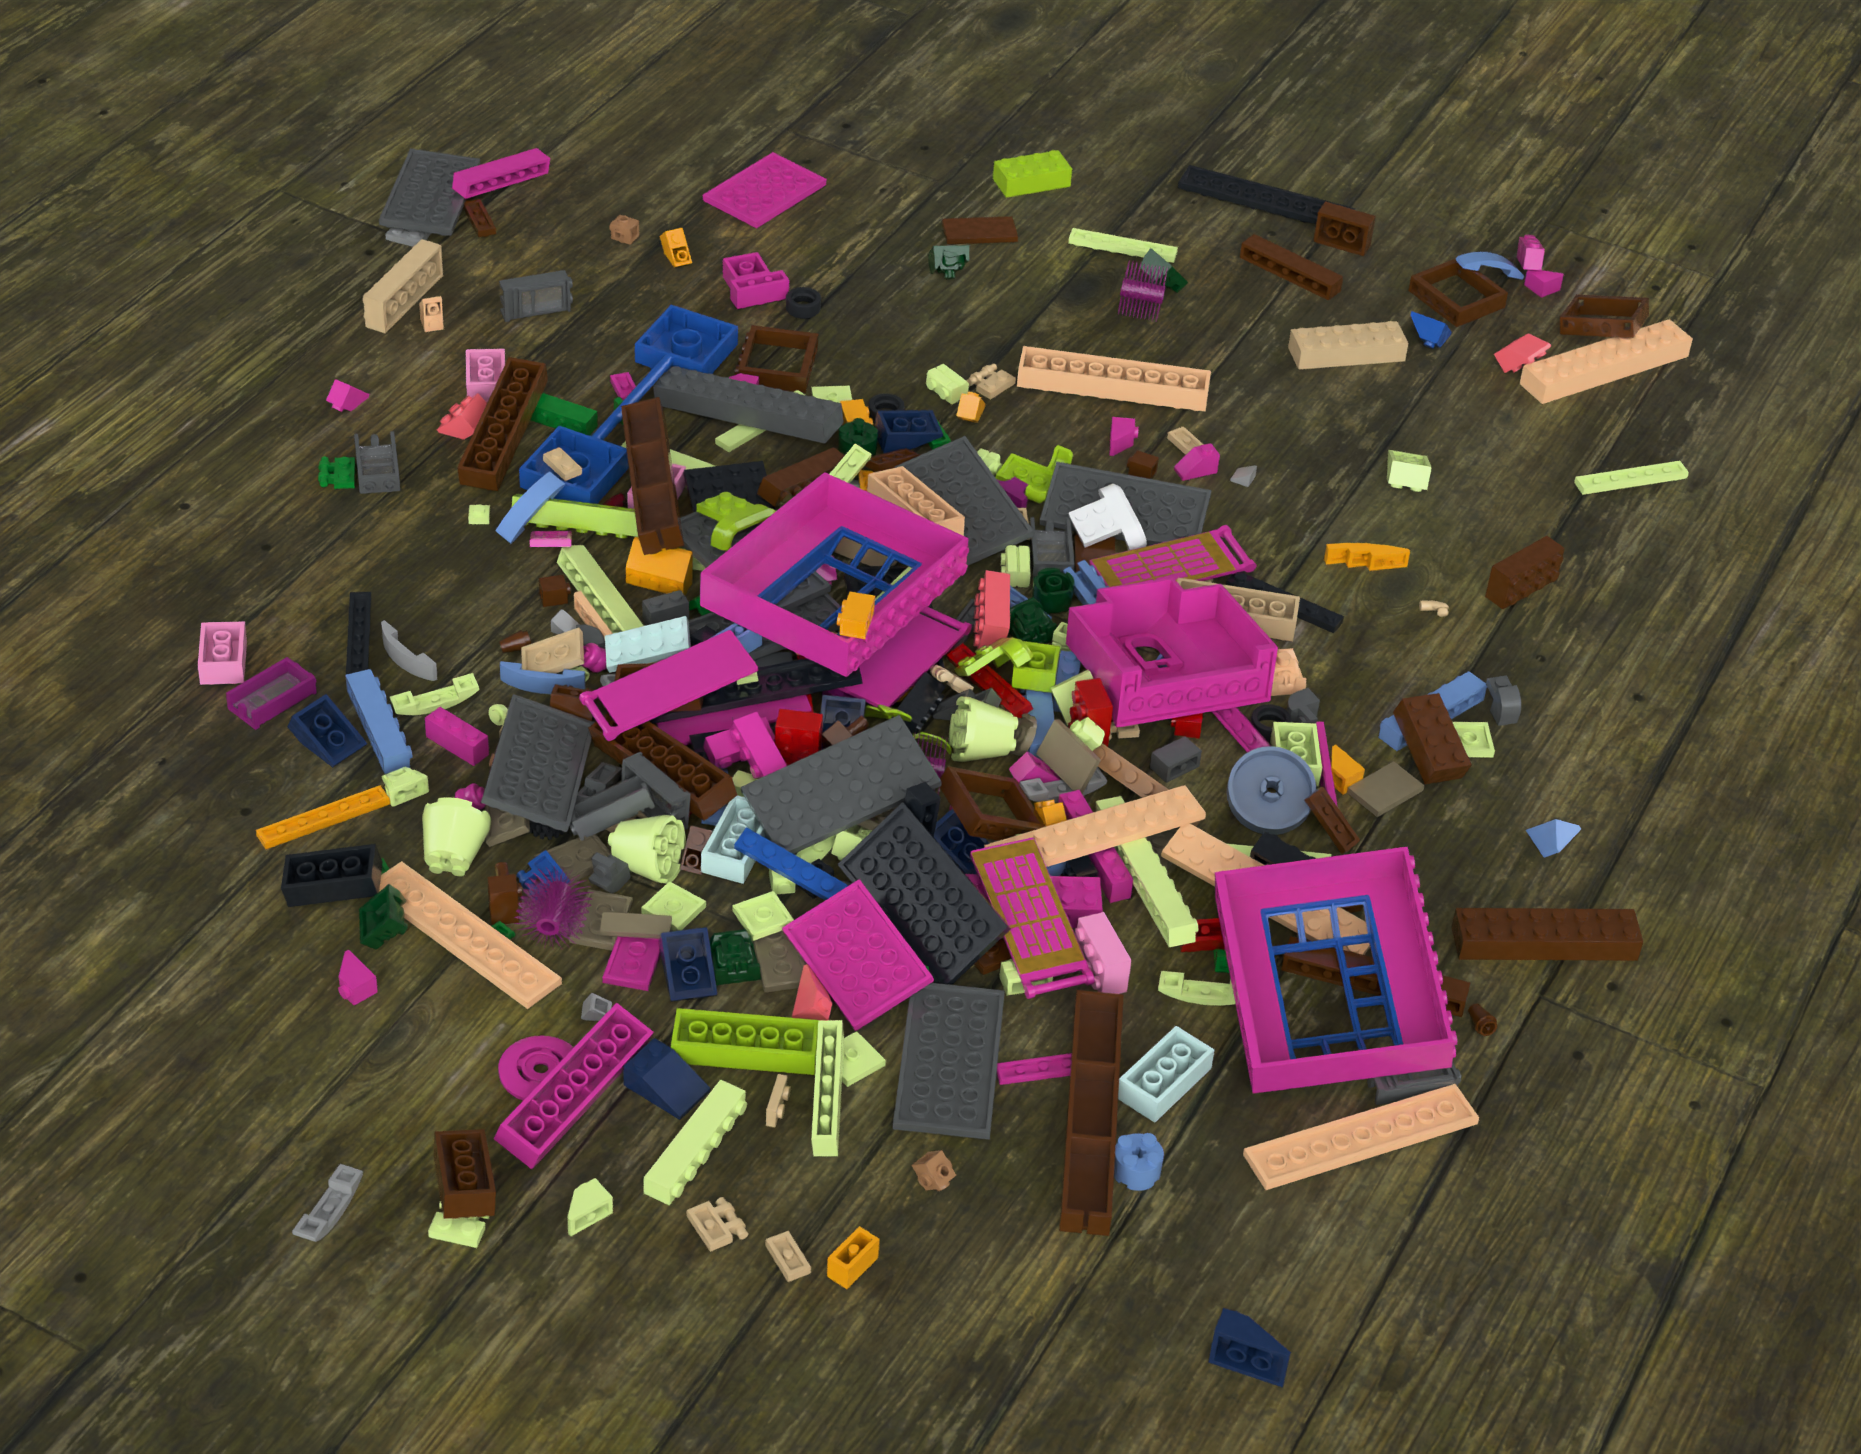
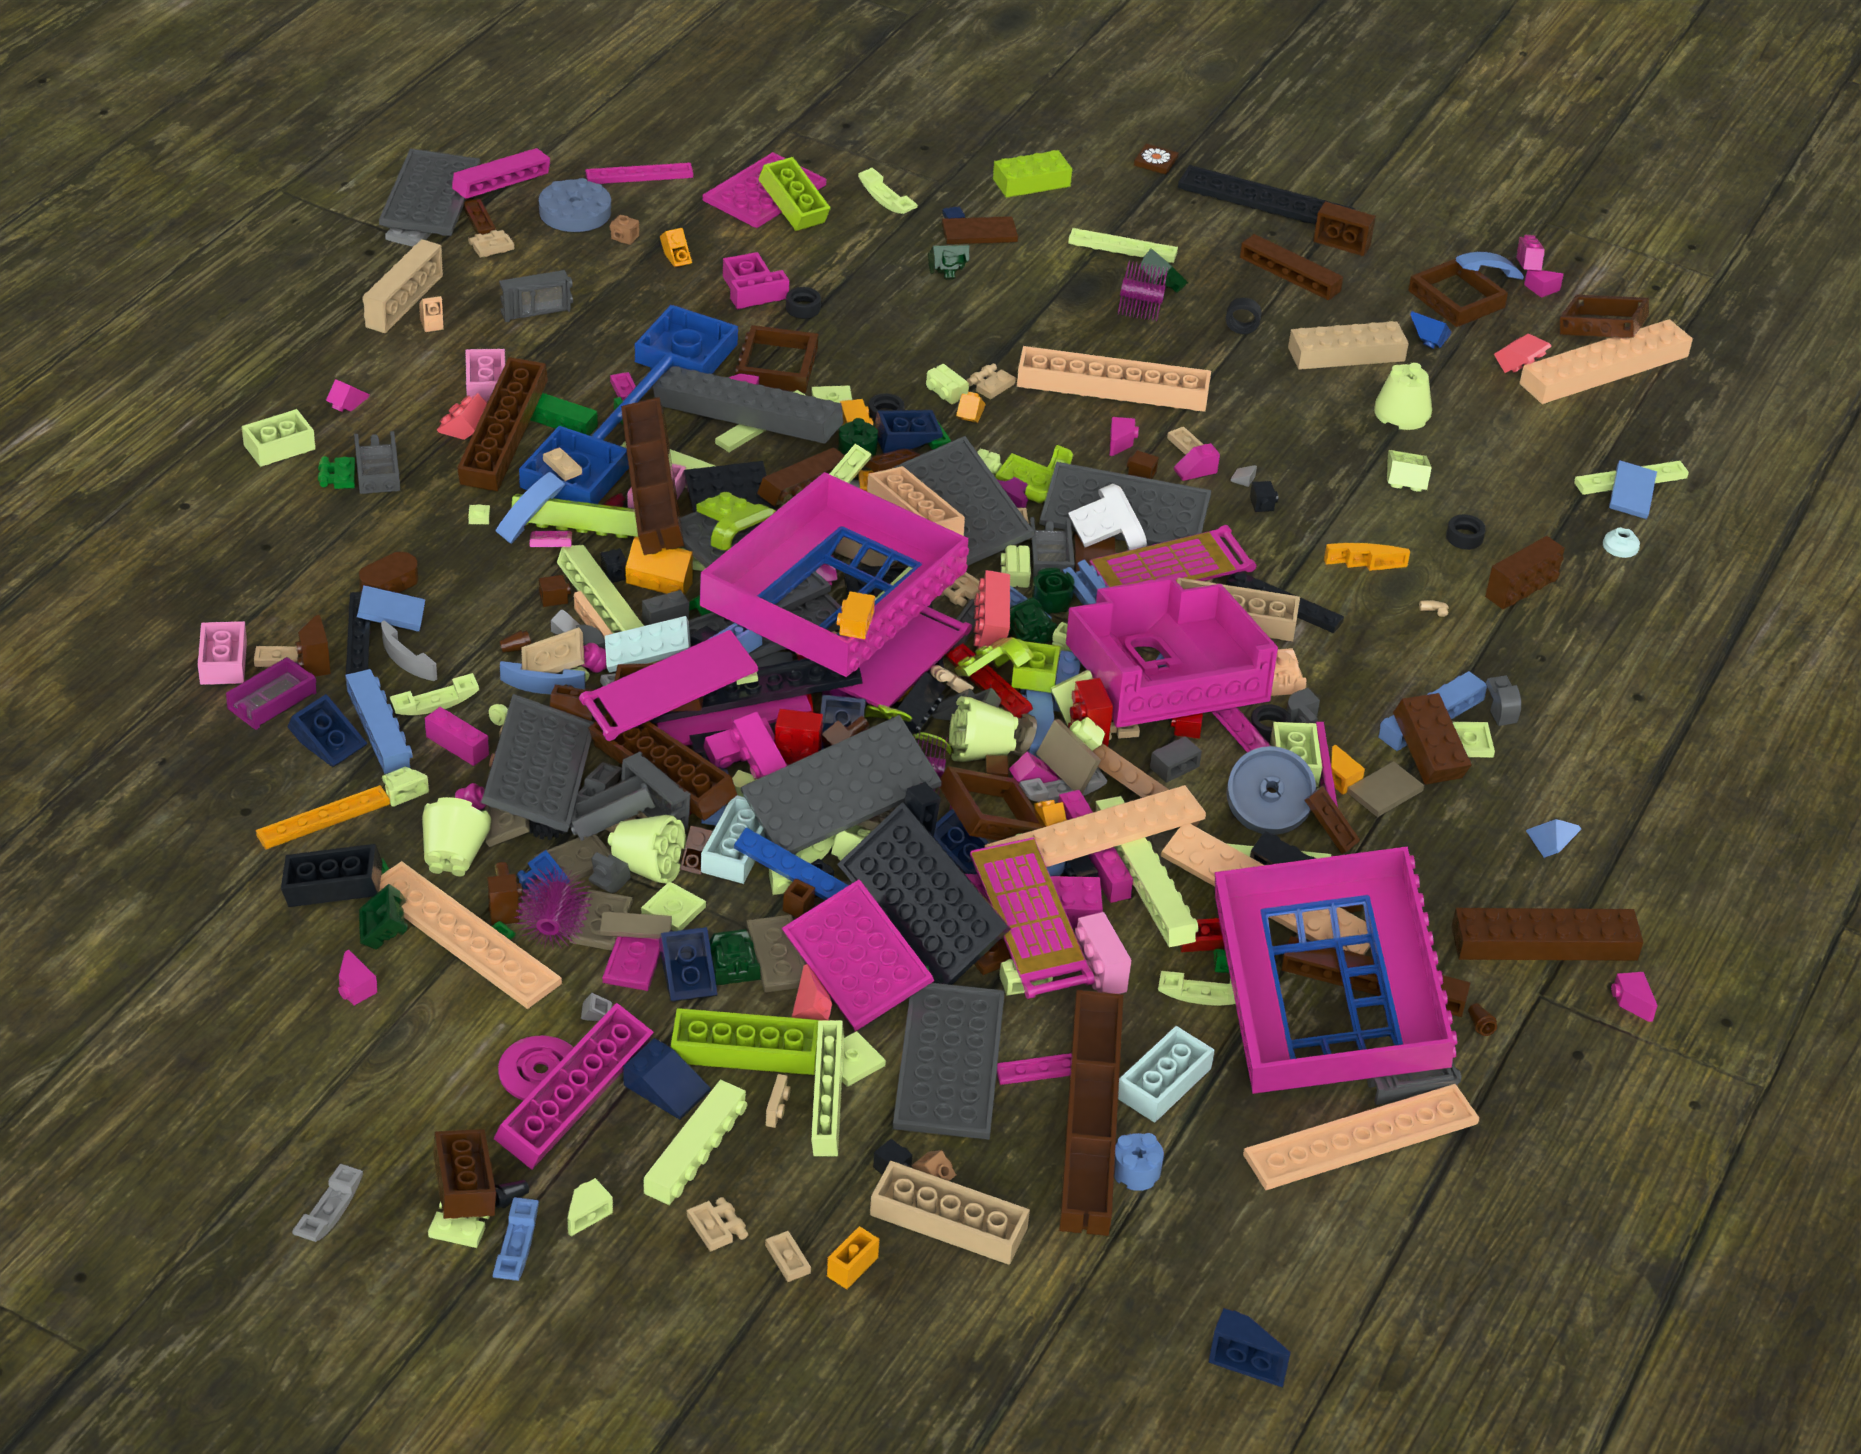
(269, 655): none -> tan plate
(278, 437): none -> yellowish green brick
(313, 648): none -> reddish brown slope
(390, 573): none -> reddish brown brick
(392, 607): none -> medium blue tile
(491, 243): none -> tan plate
(507, 1191): none -> black cone
(517, 1239): none -> medium blue slope
(575, 205): none -> sand blue piece
(614, 565): none -> black brick
(639, 173): none -> dark pink tile
(762, 915): yellowish green plate -> none
(794, 193): none -> lime brick
(798, 898): none -> reddish brown brick
(883, 194): none -> yellowish green slope
(891, 1152): none -> black brick
(949, 1212): none -> tan brick
(954, 212): none -> dark blue tile
(965, 587): none -> tan plate
(996, 765): none -> reddish brown brick
(1156, 159): none -> reddish brown tile
(1246, 304): none -> black tyre
(1263, 496): none -> black brick
(1405, 397): none -> yellowish green cone
(1465, 522): none -> black tyre
(1619, 545): none -> light aqua piece
(1632, 489): none -> medium blue tile
(1635, 994): none -> dark pink slope

